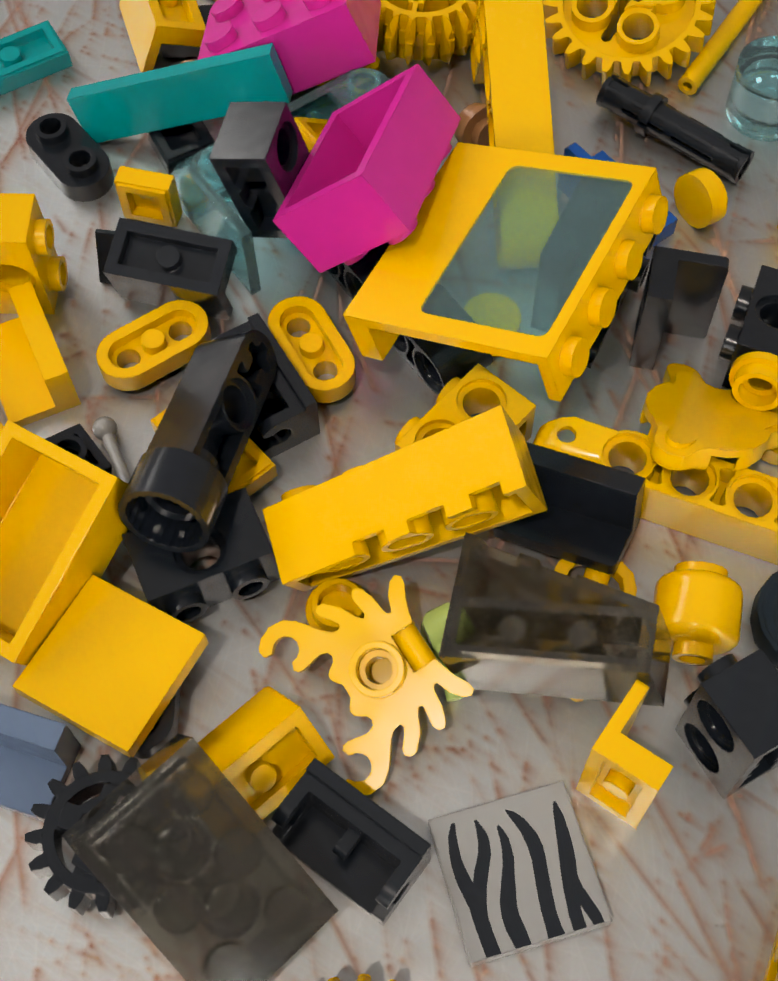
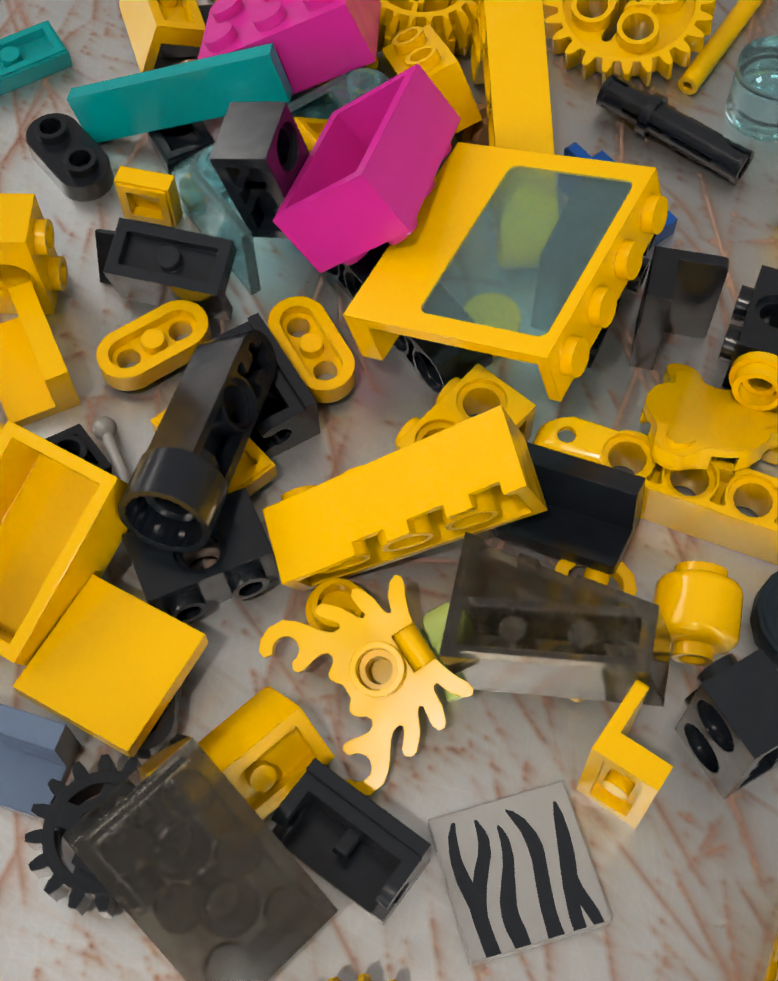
(427, 49): none -> yellow brick
(700, 197): yellow tile -> none

